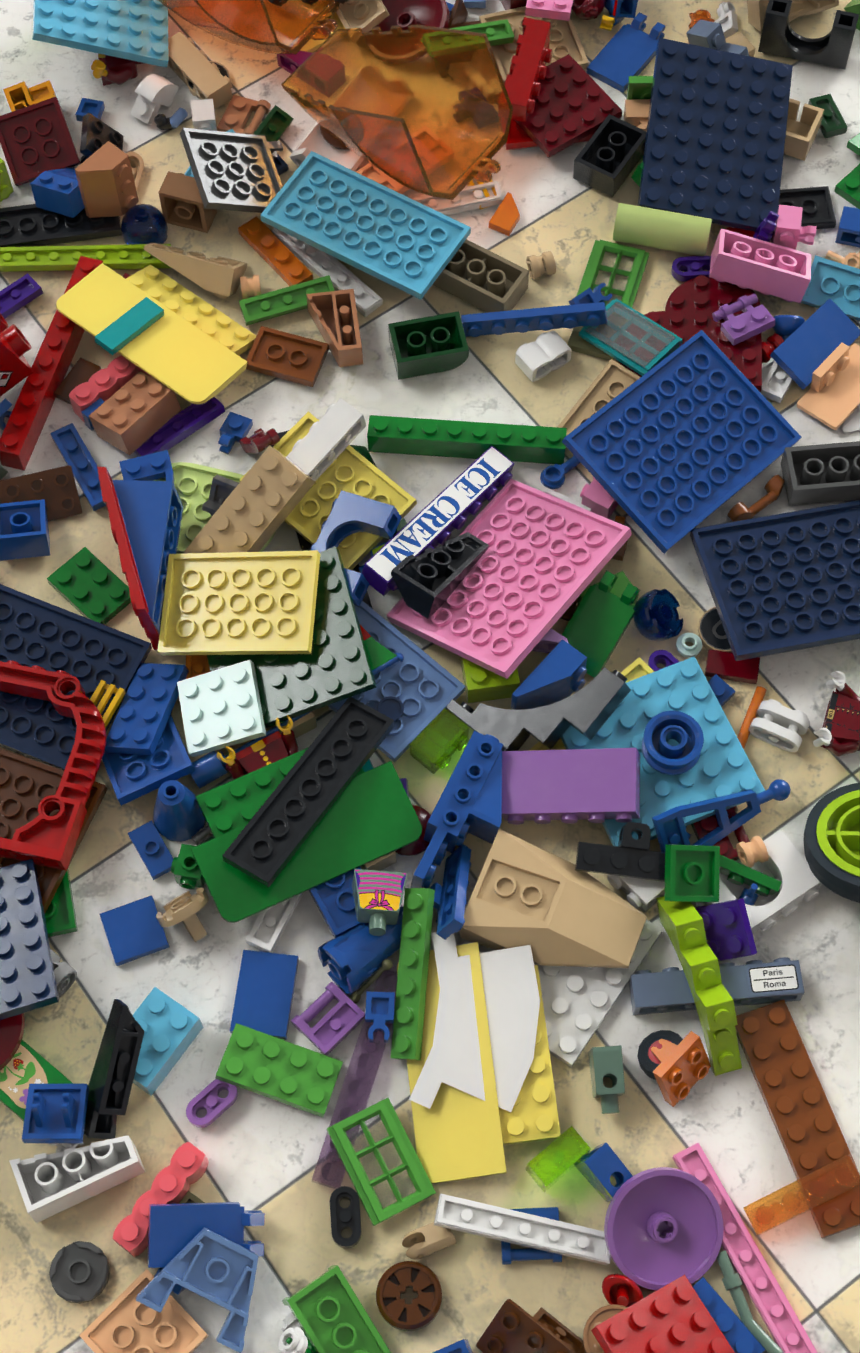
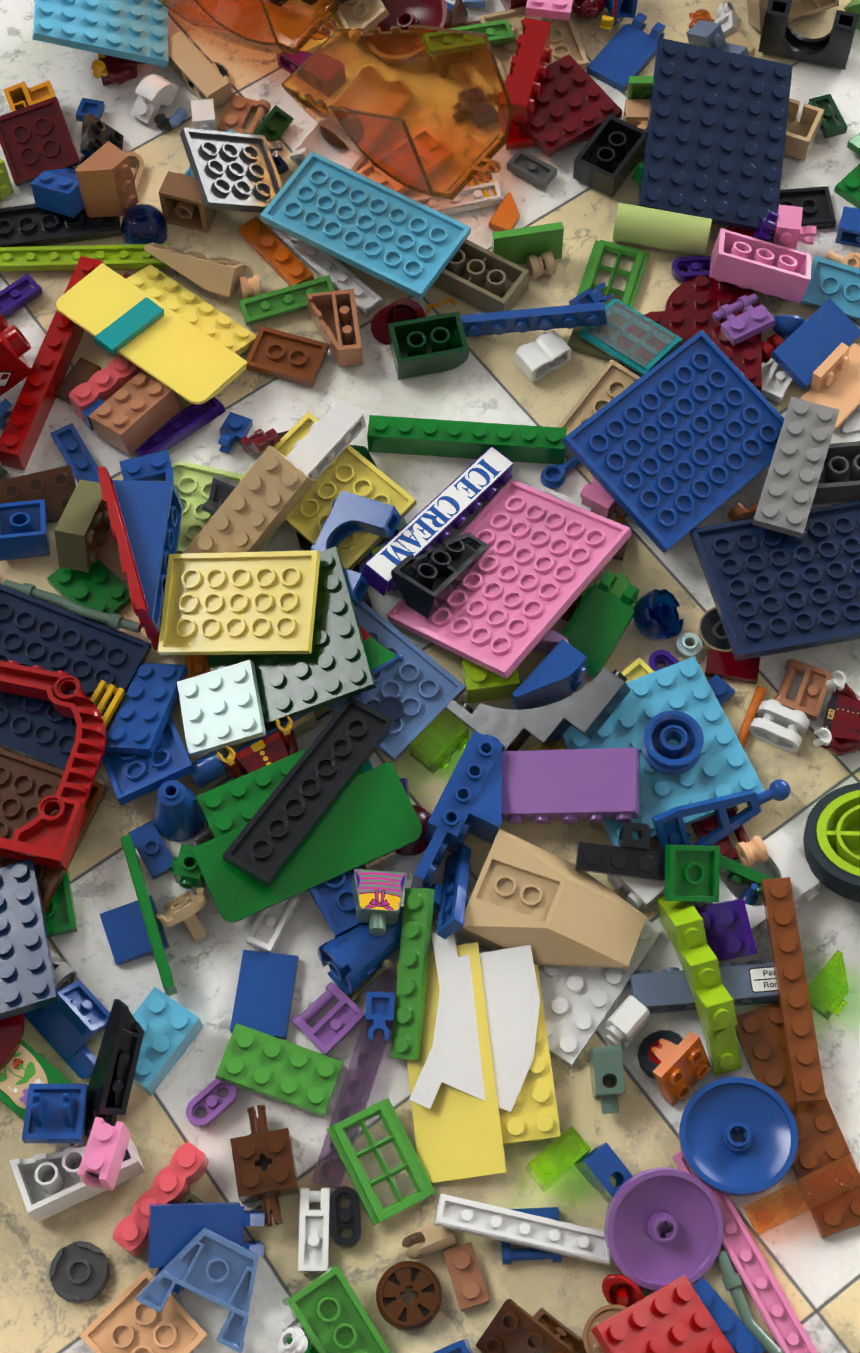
(71, 1025): none -> blue plate
(82, 527): none -> olive brick
(104, 1154): none -> bright pink brick
(113, 620): none -> sand green bar
(148, 915): none -> green tile
(281, 1175): none -> reddish brown brick
(314, 1231): none -> white plate
(398, 311): none -> dark red piece
(439, 304): none -> light orange piece
(466, 1276): none -> nougat plate
(528, 241): none -> bright green tile
(531, 169): none -> dark grey plate
(626, 1023): none -> white brick
(738, 1136): none -> blue dish
(793, 991): none -> dark orange plate
(796, 467): none -> light grey plate
(811, 691): none -> nougat plate
(830, 988): none -> clear neon green slope

